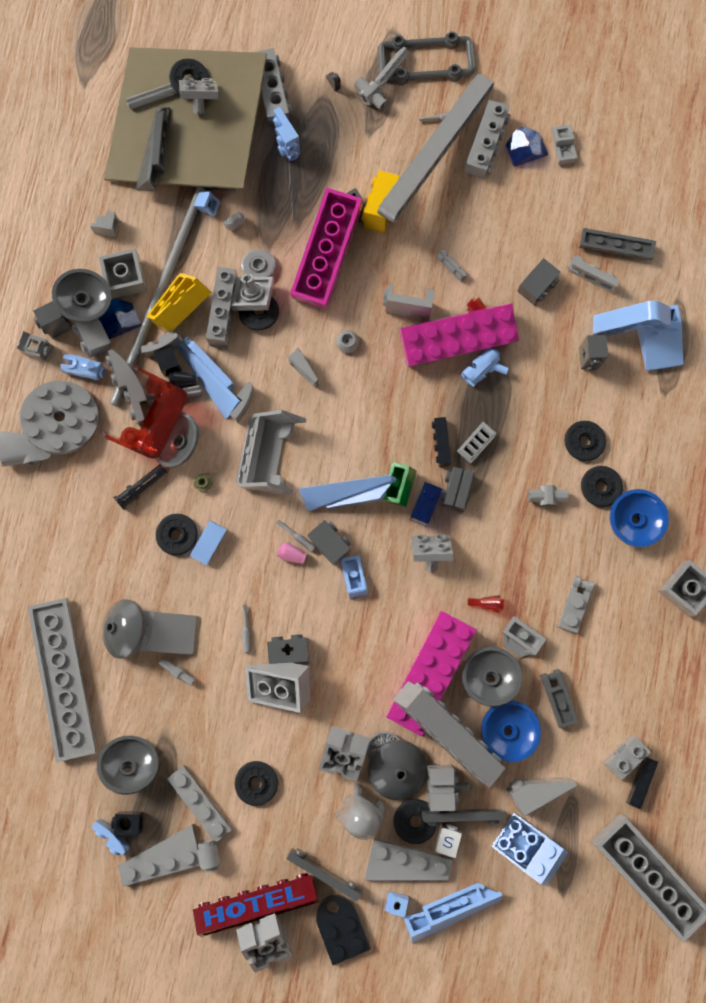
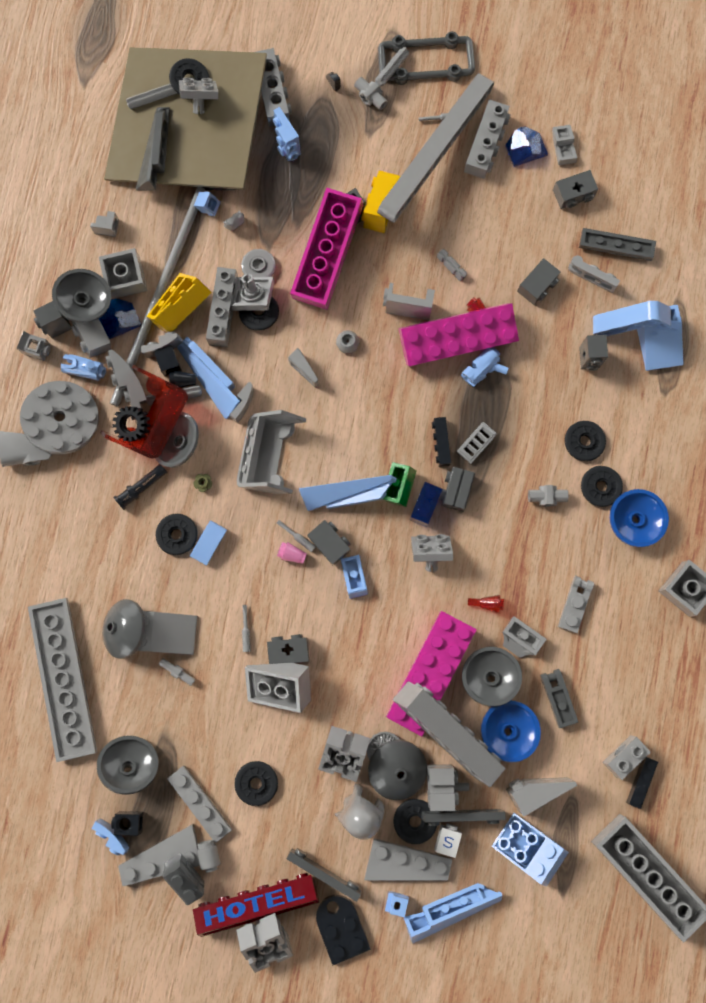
(121, 427): none -> black tyre
(183, 879): none -> dark grey brick
(575, 189): none -> dark grey brick

